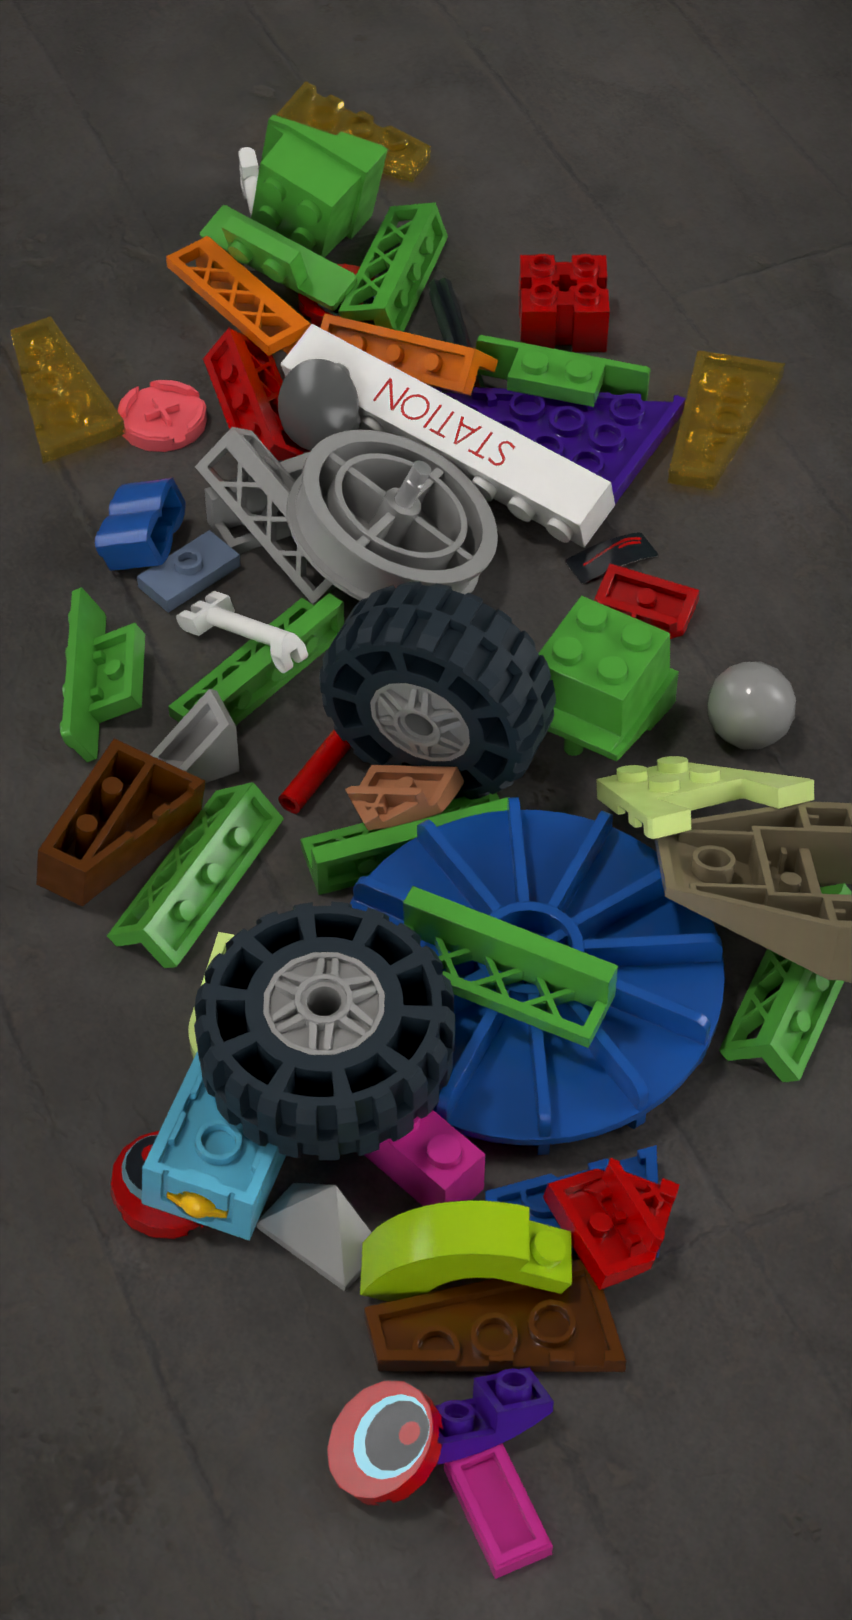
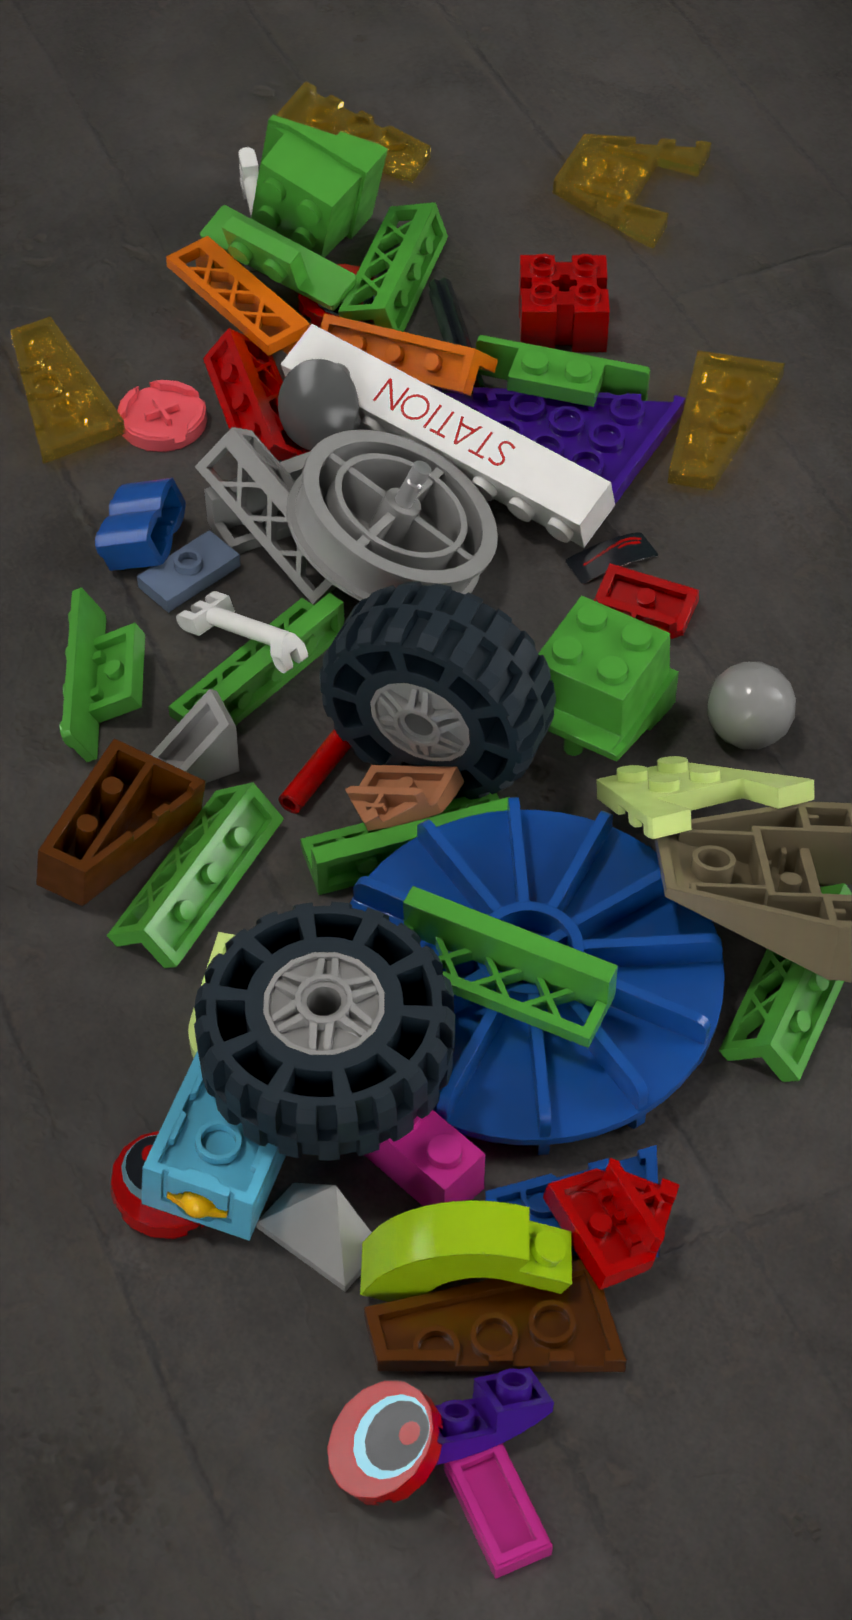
(611, 171): none -> clear yellow wing

